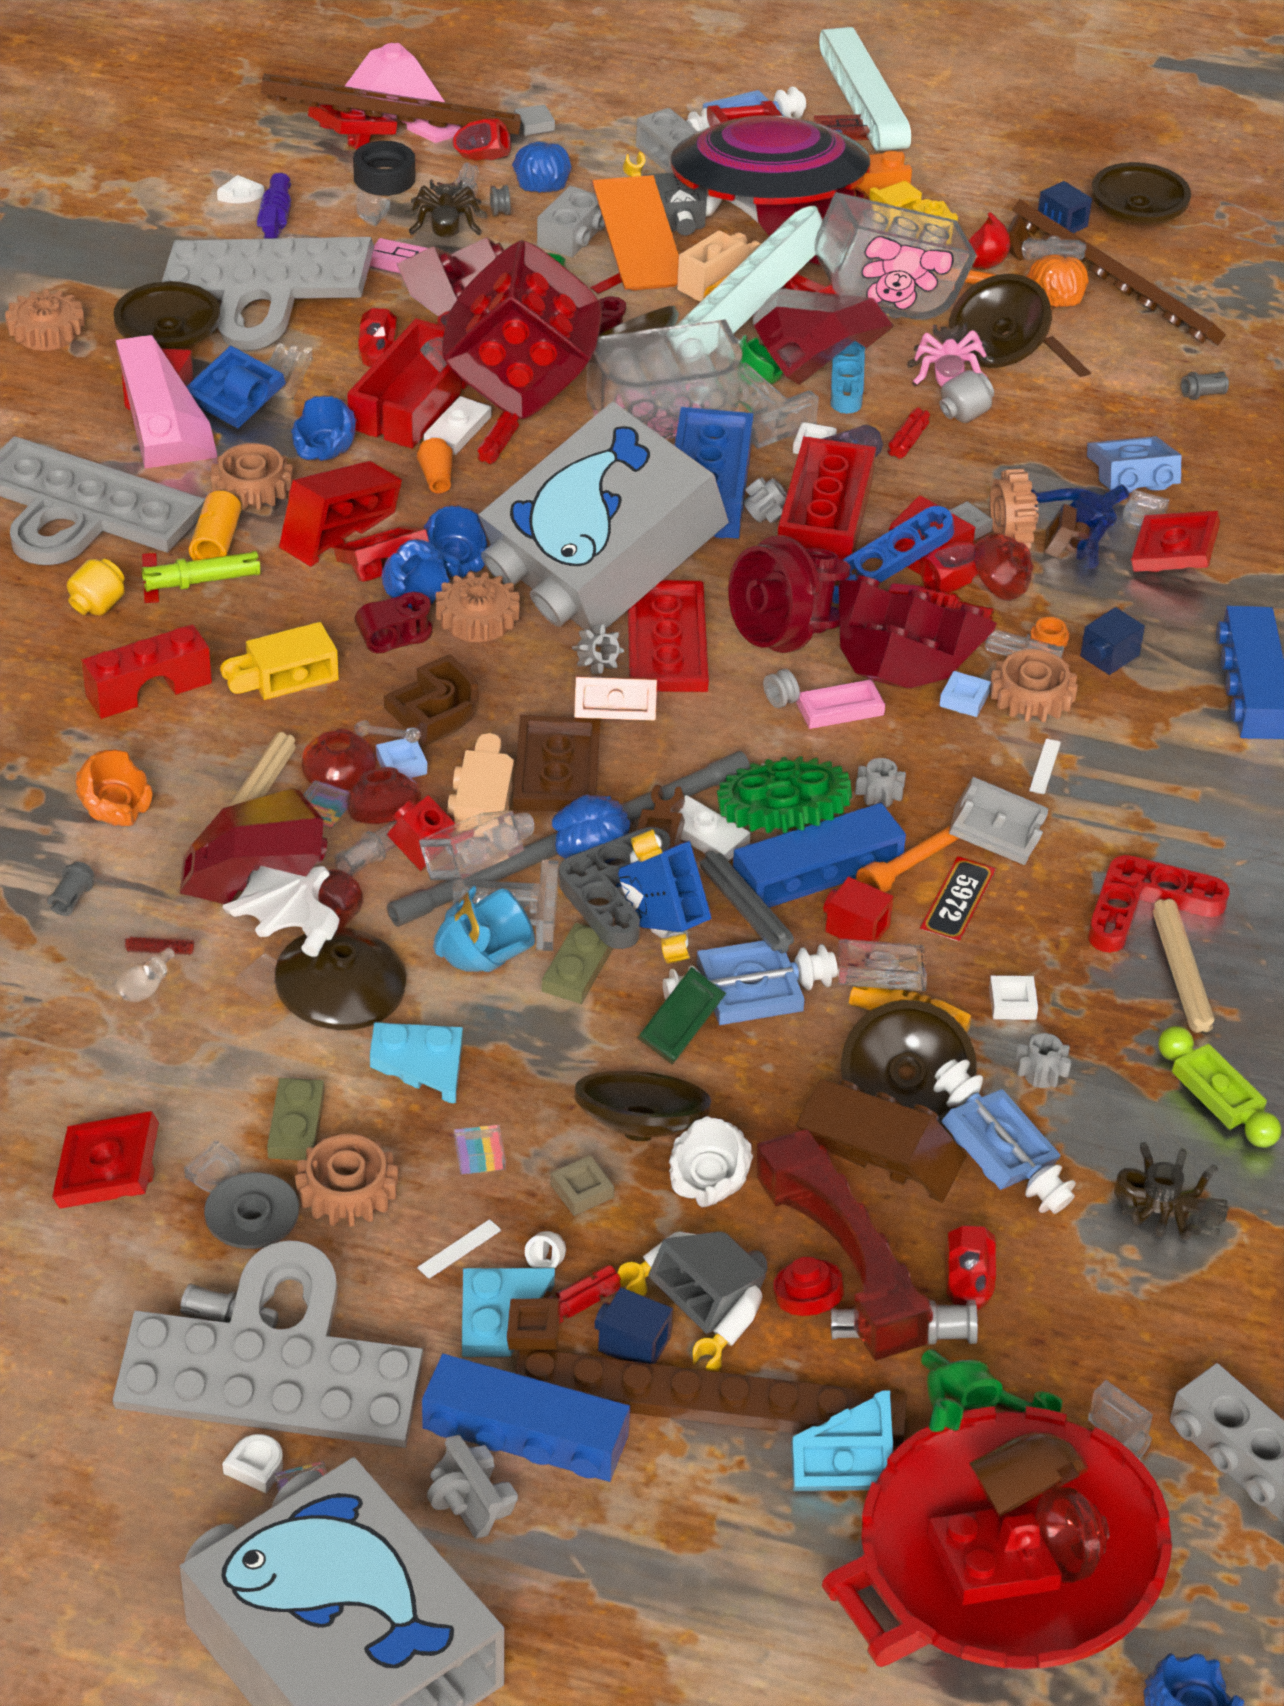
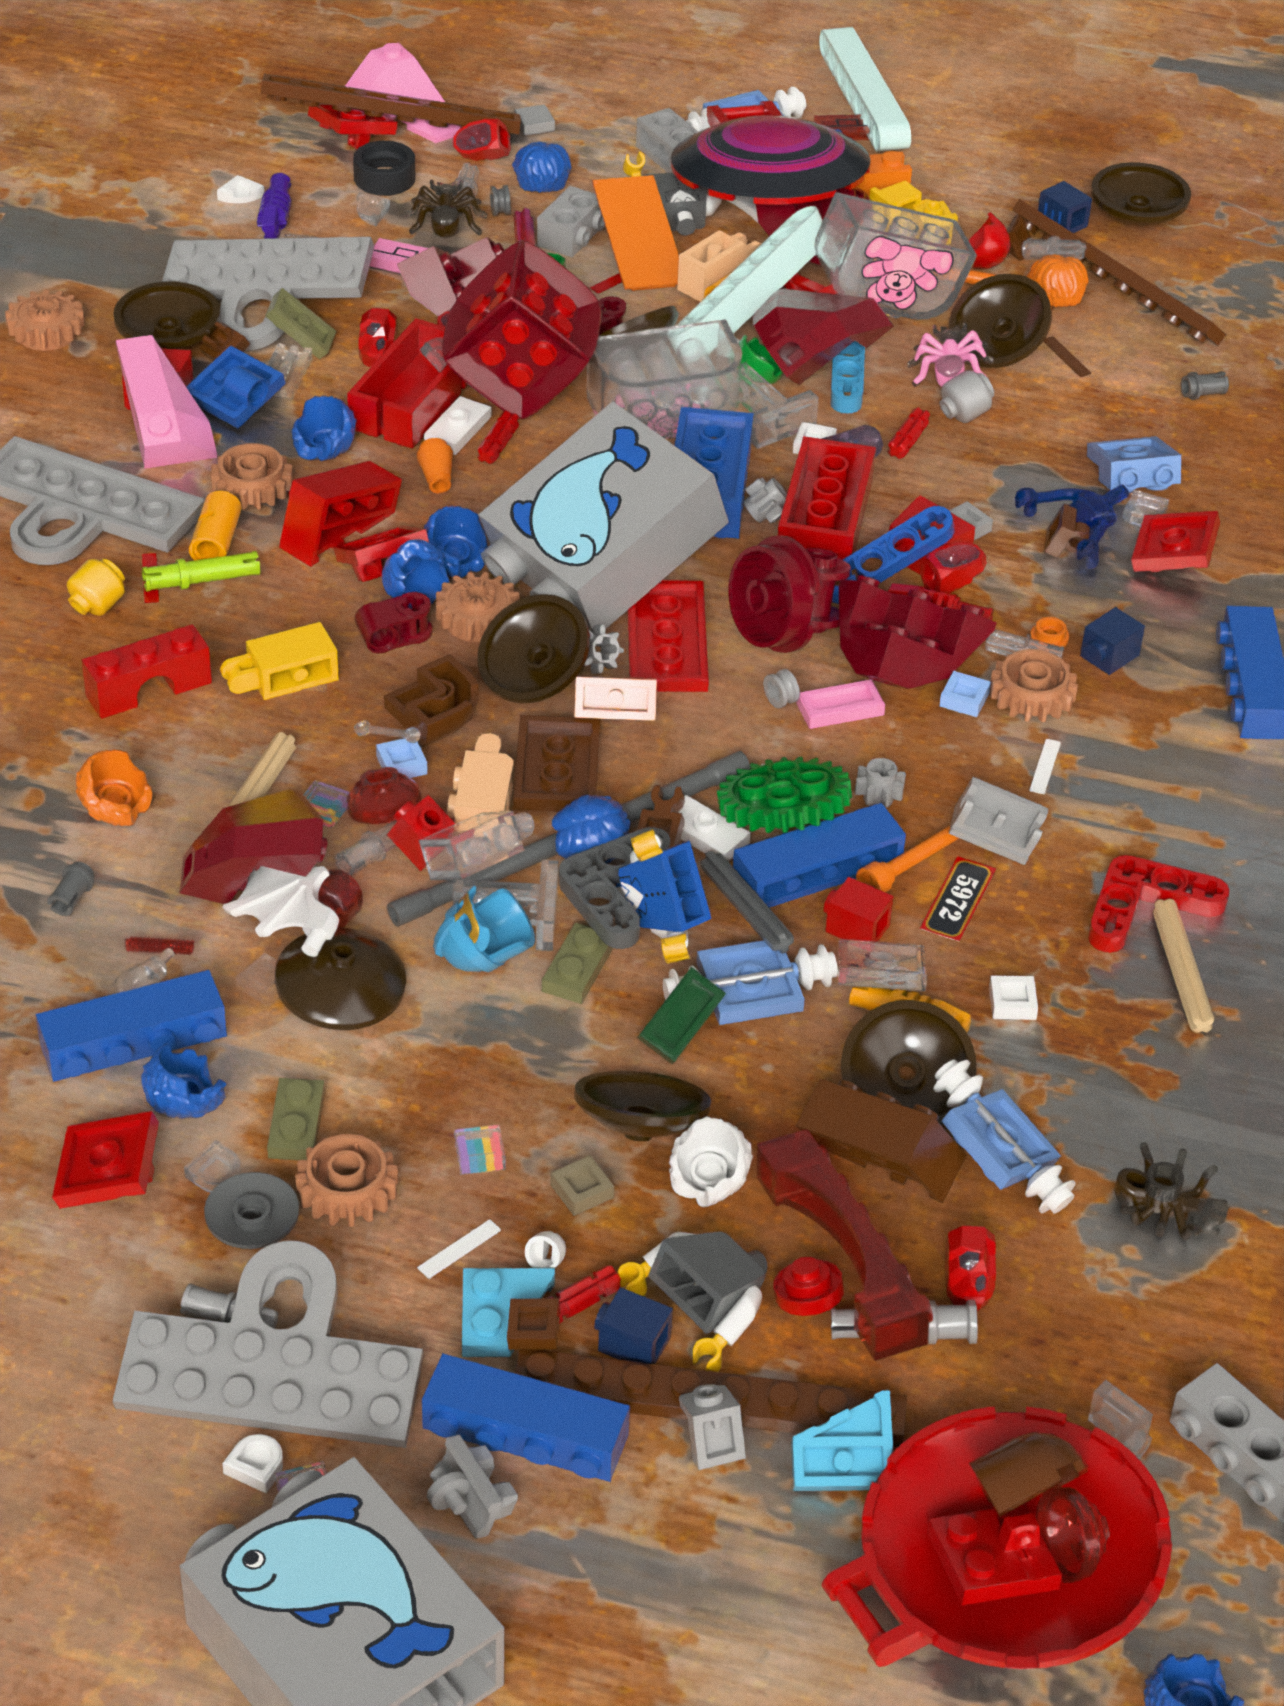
(131, 1025): none -> blue brick
(181, 1084): none -> blue hair
(220, 340): none -> reddish brown tile
(300, 323): none -> olive plate
(337, 767): clear red piece -> none
(419, 1055): medium azure wing -> none
(523, 226): none -> red axle
(523, 638): none -> dark brown dish
(713, 1426): none -> light grey bracket
(972, 1388): green piece -> none
(1003, 565): clear red piece -> none
(1014, 506): nougat gear -> none
(1043, 1060): light grey gear -> none
(1219, 1086): lime plate -> none

